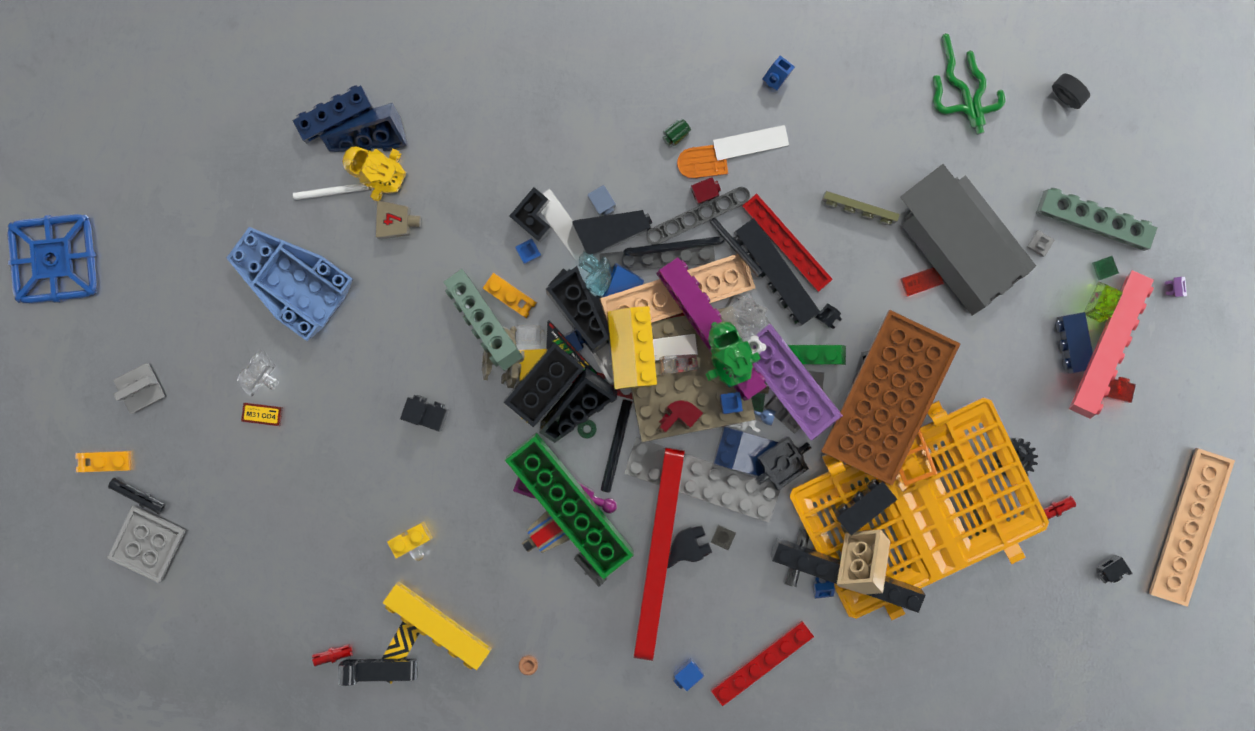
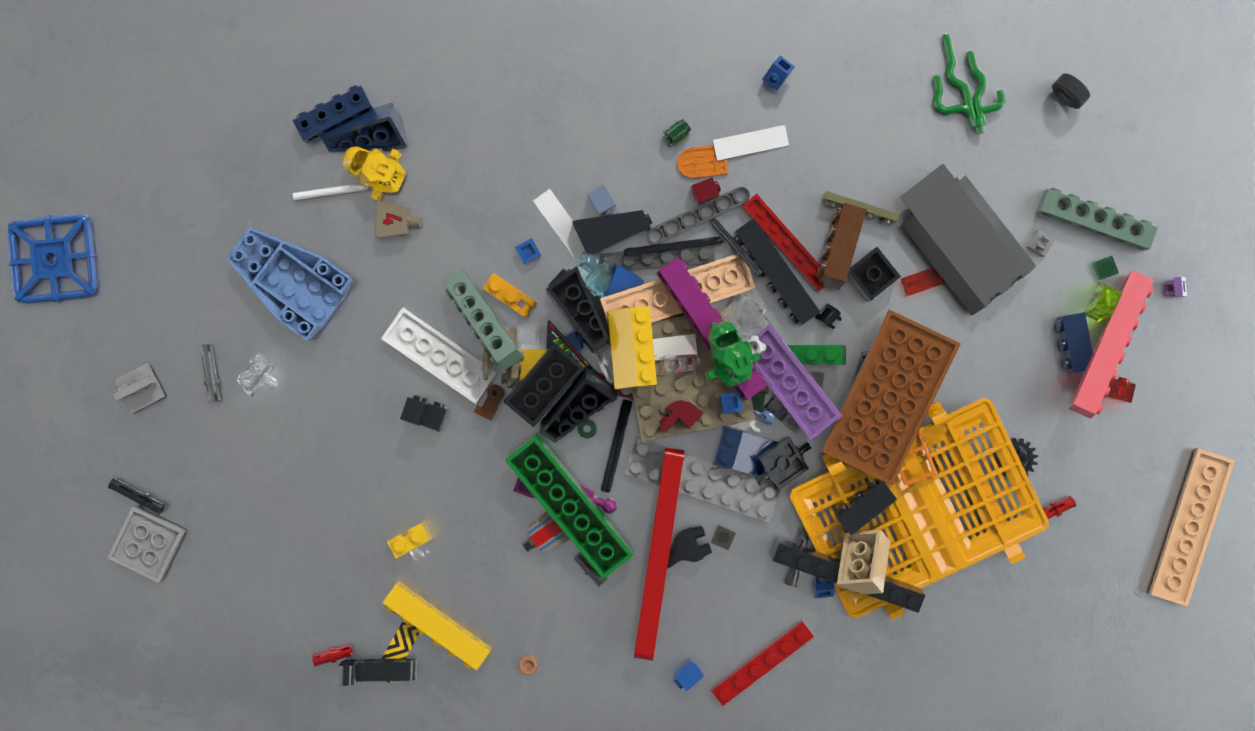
(104, 461): light orange plate -> none
(210, 373): none -> dark grey pin
(262, 414): tile -> none
(438, 355): none -> white plate
(494, 397): none -> reddish brown leg
(527, 214): black brick -> none
(841, 246): none -> reddish brown brick
(872, 274): none -> black brick
(1113, 570): black brick -> none

